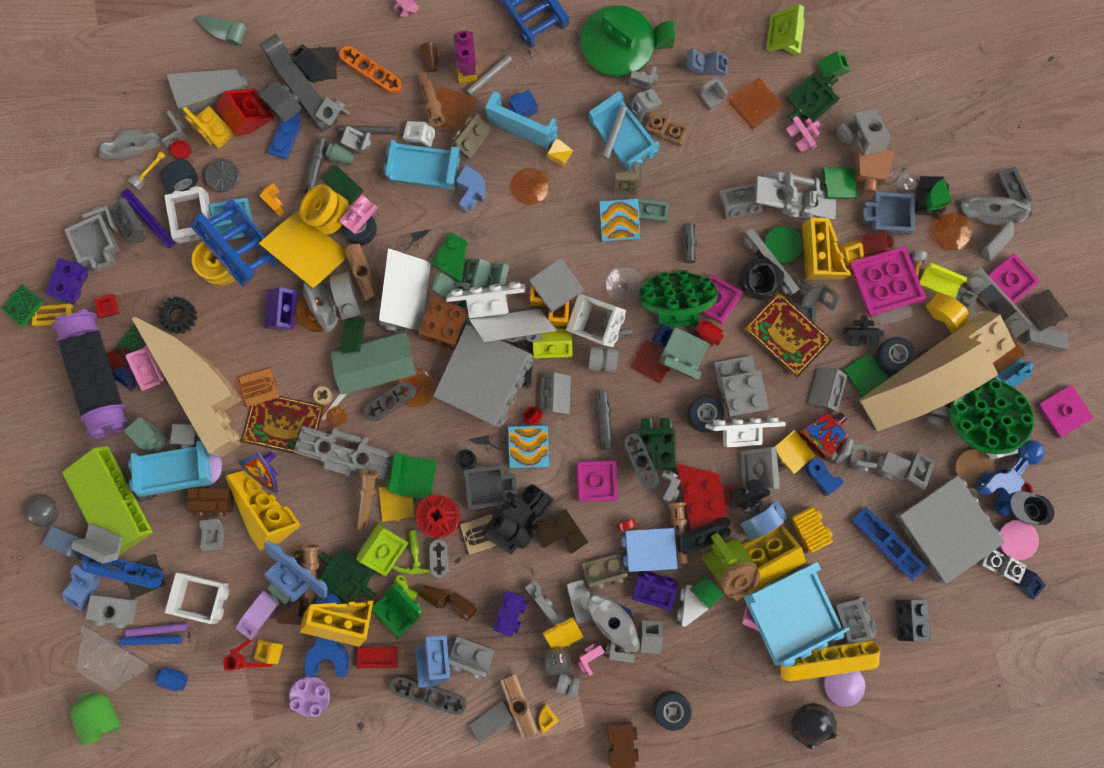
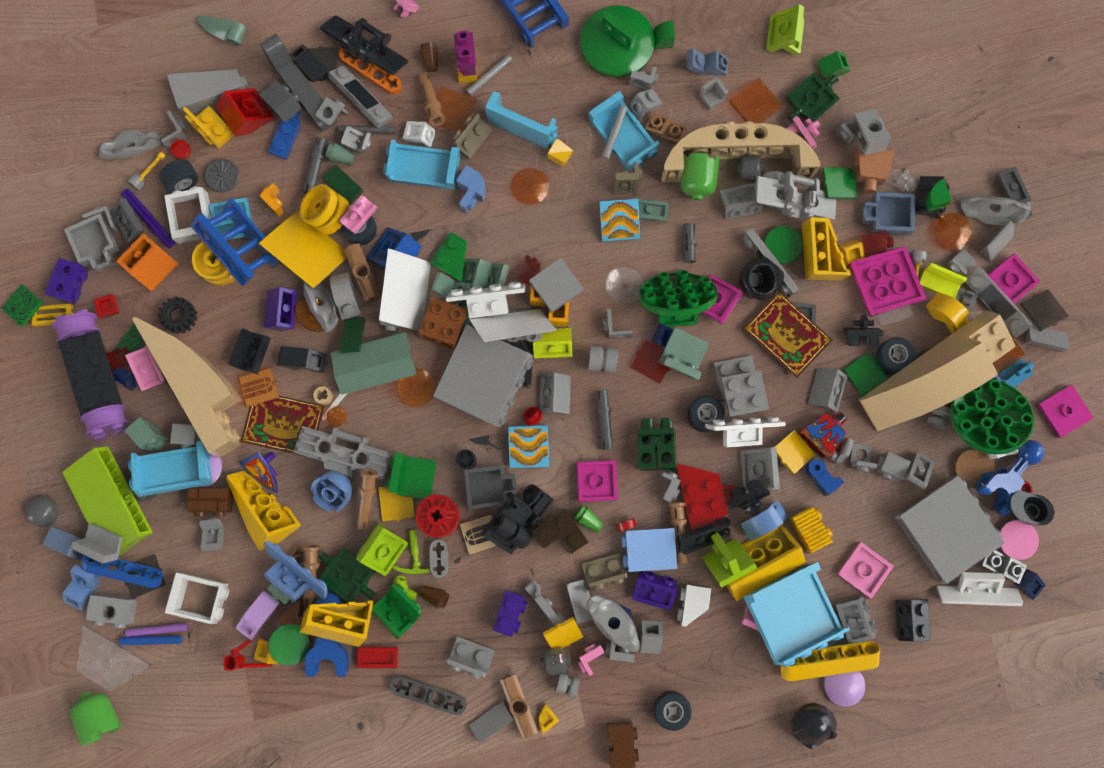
(147, 262): none -> orange slope
(171, 679): blue brick -> none
(249, 351): none -> black bracket
(288, 644): none -> green tile
(303, 358): none -> black slope
(309, 696): lavender dish -> none
(332, 491): none -> medium blue cylinder
(360, 96): none -> light grey plate
(362, 48): none -> black piece
(381, 401): dark grey beam -> none
(396, 241): none -> blue slope
(432, 661): medium blue panel -> none
(462, 606): reddish brown cone -> none
(523, 104): blue brick -> none
(530, 272): none -> clear red bracket
(580, 316): white window -> none
(588, 519): none -> bright green cone
(642, 477): dark grey beam -> none
(699, 175): none -> bright green cylinder
(706, 592): green brick -> none
(709, 332): red brick -> none
(734, 141): none -> tan slope
(739, 579): medium nougat tile -> none
(750, 167): none -> dark grey head
(817, 293): dark grey bracket -> none
(865, 570): none -> bright pink tile
(888, 544): blue slope -> none
(961, 263): none -> light grey bracket
(980, 590): none -> white bracket

